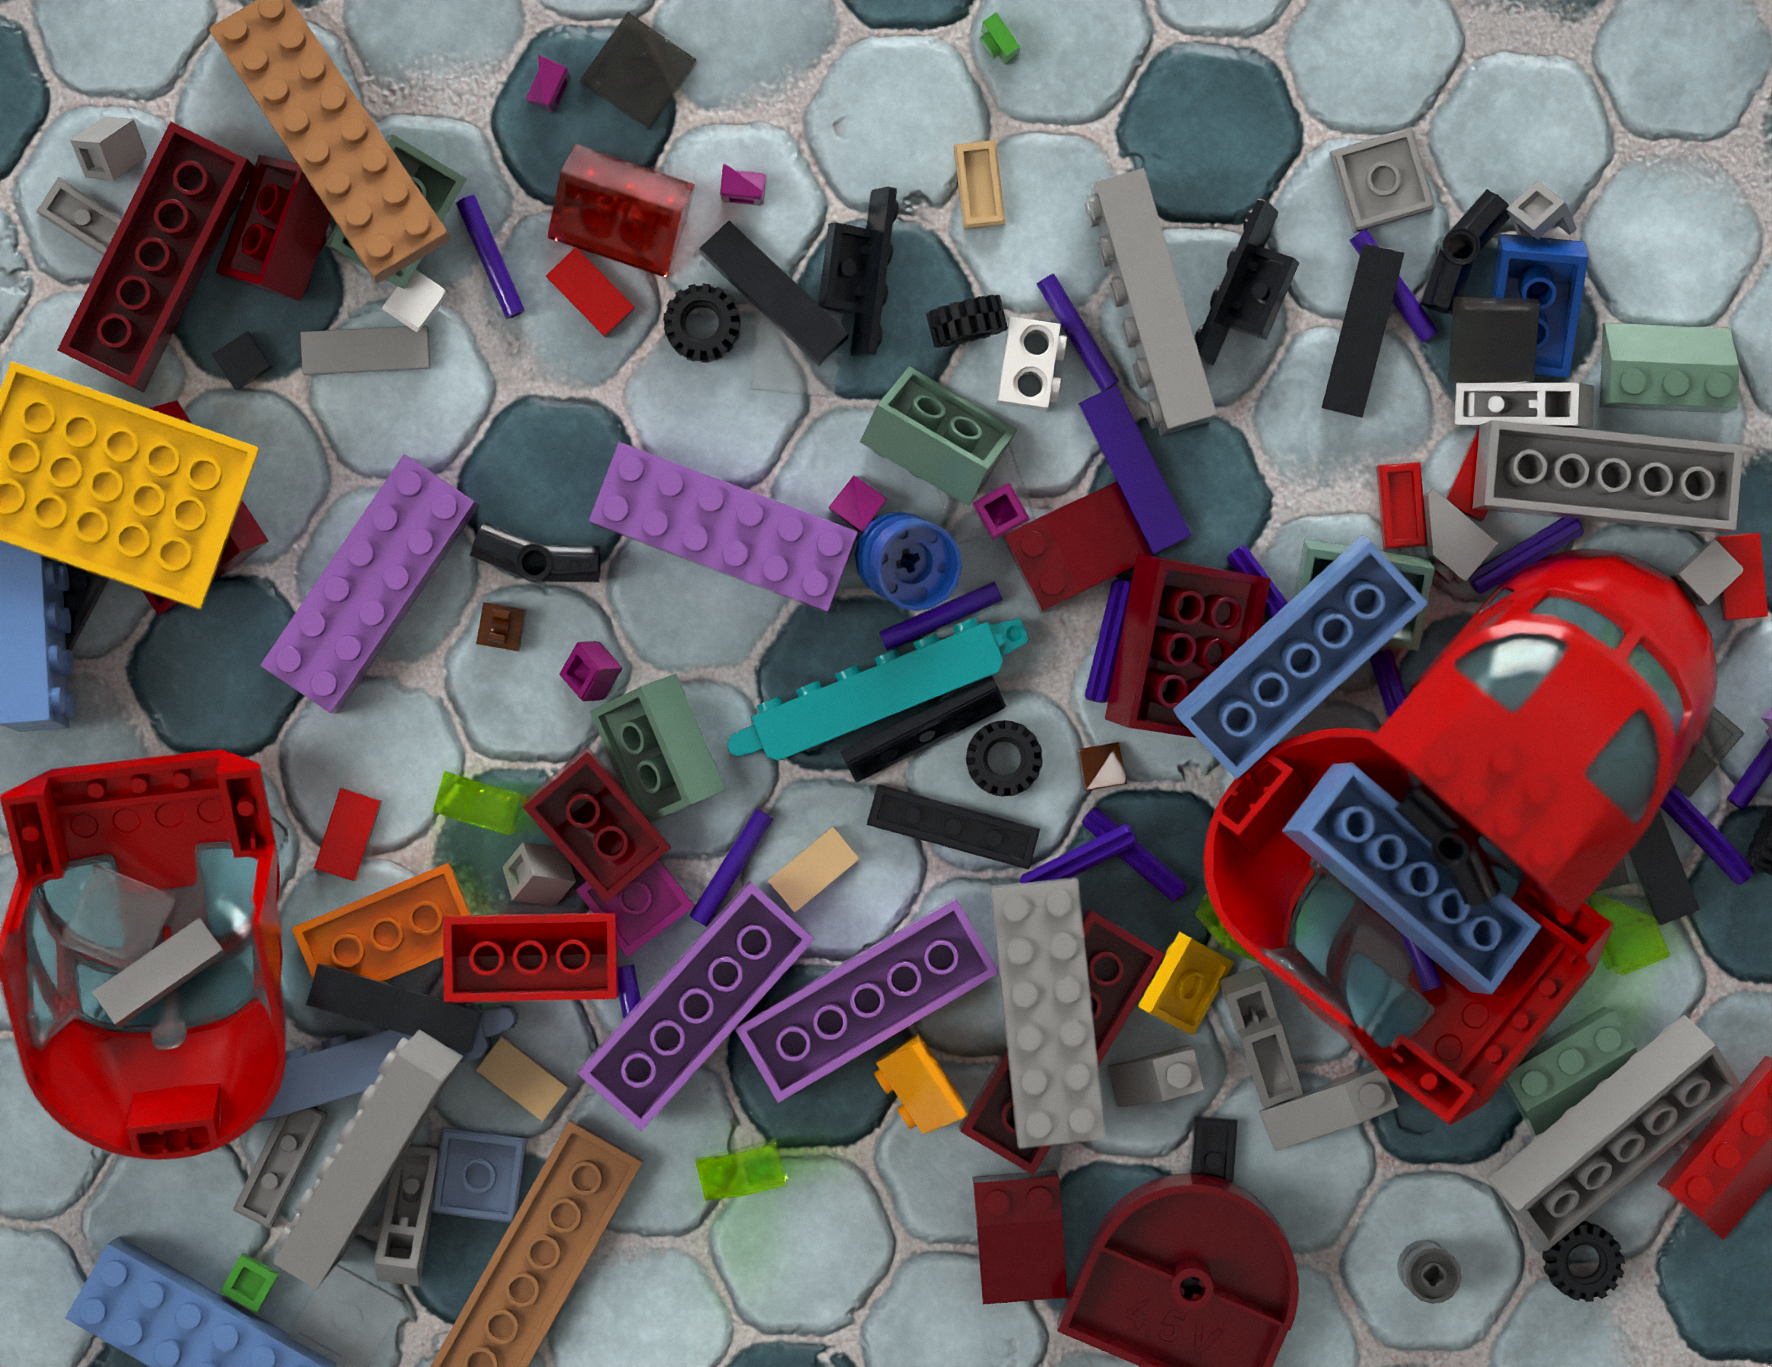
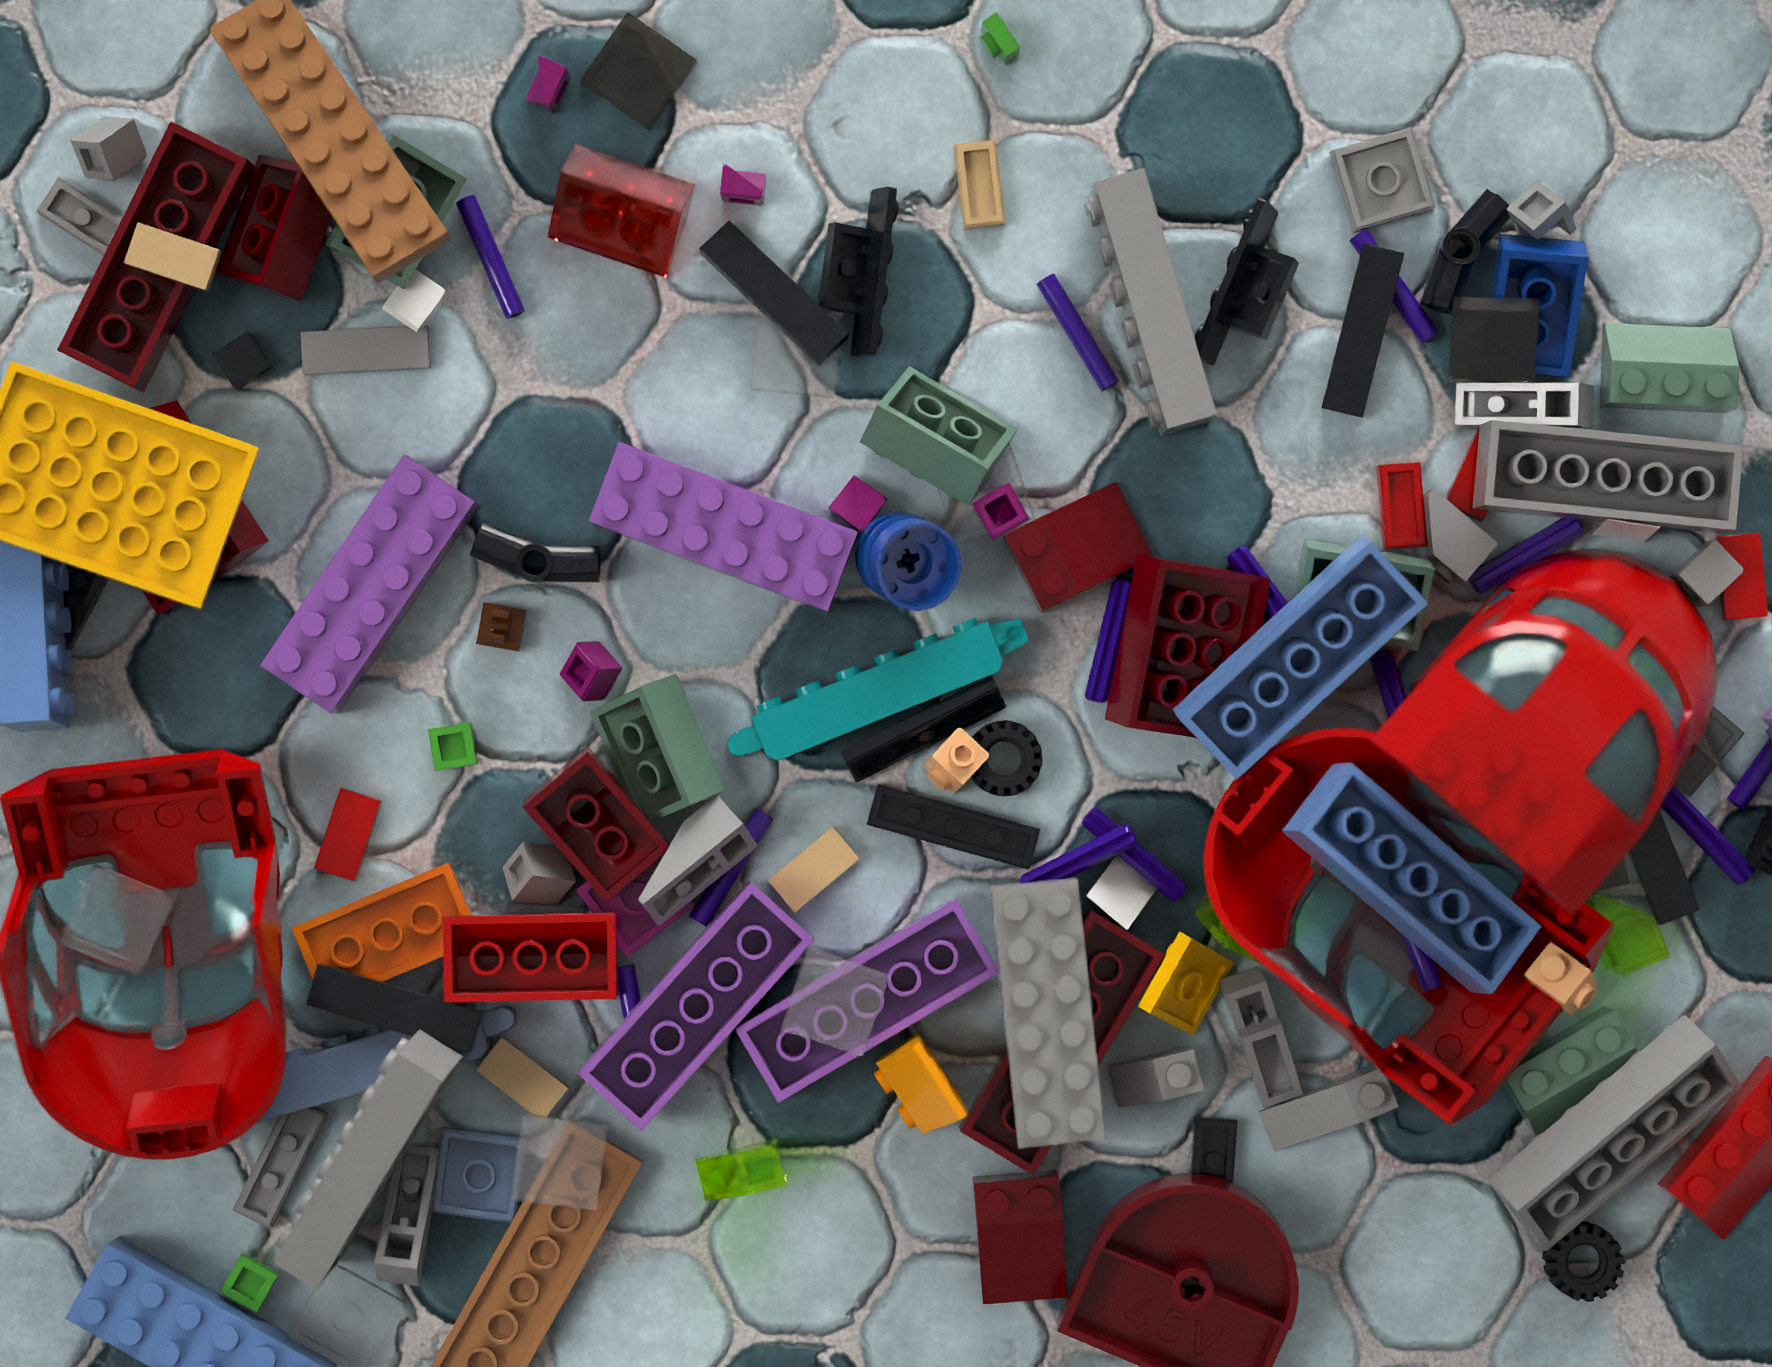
(158, 973): light grey tile -> none
(172, 257): none -> tan tile
(453, 746): none -> bright green plate
(479, 803): clear neon green slope -> none
(559, 1161): none -> clear tile
(590, 292): red tile -> none
(697, 297): black tyre -> none
(698, 855): none -> light grey slope
(835, 1001): none -> clear tile
(940, 616): dark purple piece -> none
(955, 761): none -> light nougat bracket
(966, 321): black tyre -> none
(1019, 363): white brick -> none
(1101, 766): reddish brown slope -> none
(1121, 892): none -> white sticker
(1134, 469): dark purple tile -> none
(1429, 1271): dark grey wheel -> none
(1464, 861): black piece -> none
(1562, 979): none -> light nougat bracket
(1625, 530): none -> white sticker

